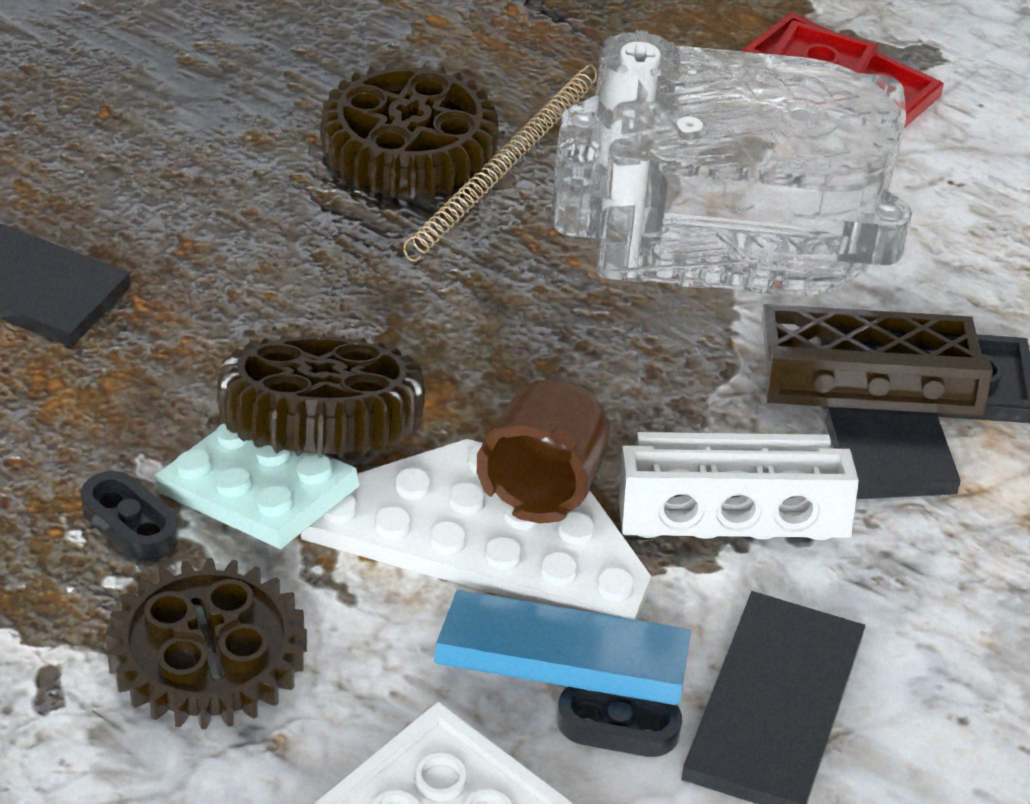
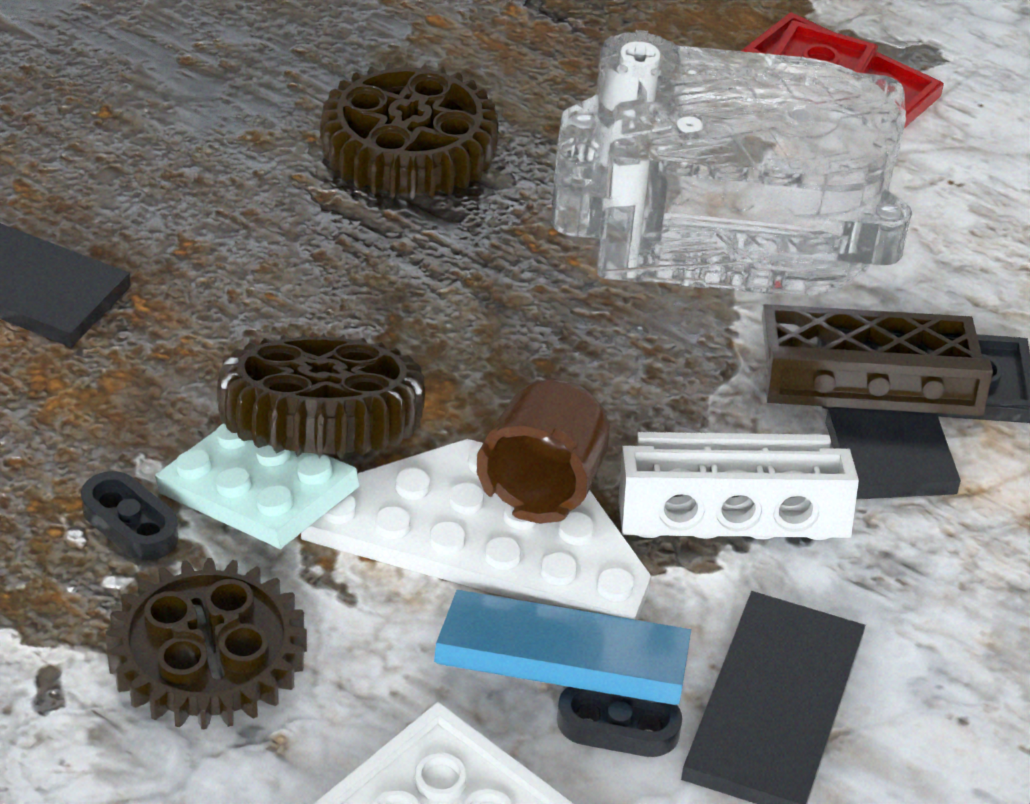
(545, 107): tan piece -> none

